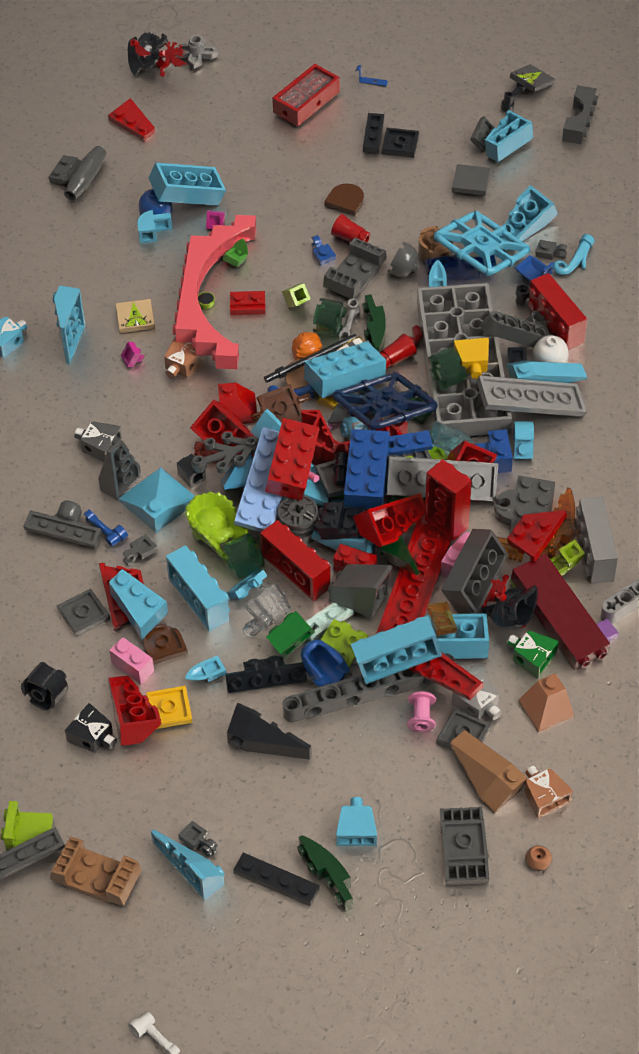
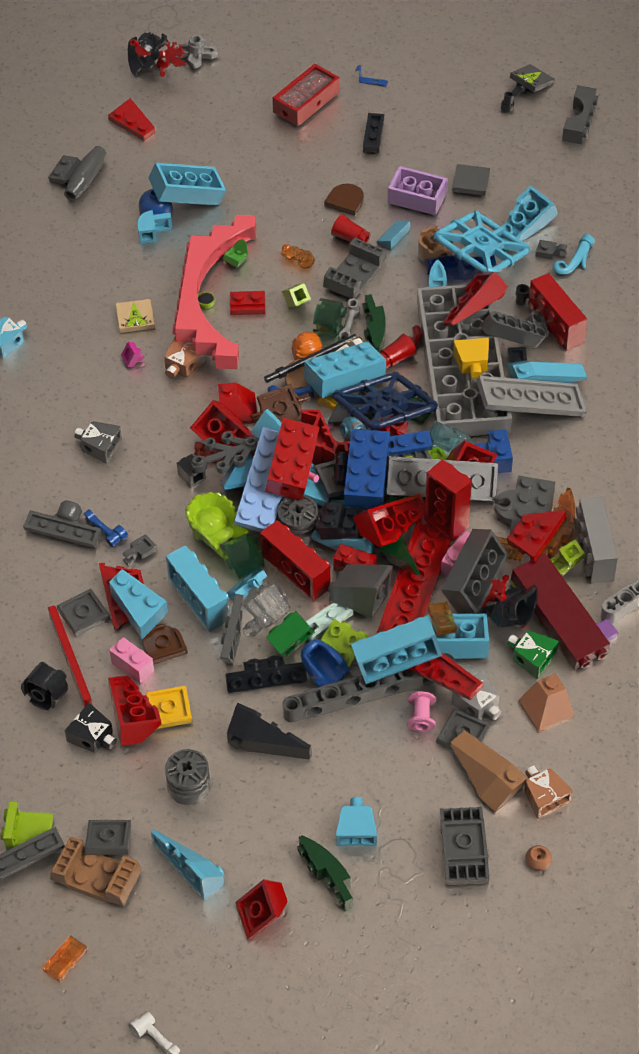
(65, 959): none -> clear orange plate
(69, 318): medium azure slope -> none
(69, 656): none -> red tile
(108, 837): none -> dark grey tile
(118, 471): dark grey wedge -> none
(157, 499): medium azure slope -> none
(187, 776): none -> dark grey wheel
(195, 835): dark grey plate -> none
(208, 669): medium azure plate -> none
(214, 218): dark pink tile -> none
(231, 638): none -> dark grey wing
(261, 906): none -> red slope
(276, 879): black plate -> none
(303, 257): none -> clear orange arm
(321, 252): blue plate -> none
(394, 234): none -> medium azure slope
(400, 142): black tile -> none
(404, 261): dark grey cylinder -> none
(417, 190): none -> lavender brick
(447, 368): clear green brick -> none
(480, 292): none -> red wedge
(481, 132): dark grey plate -> none
(508, 136): medium azure wedge -> none
(523, 439): medium azure brick -> none
(533, 268): blue piece -> none
(551, 349): white cylinder -> none

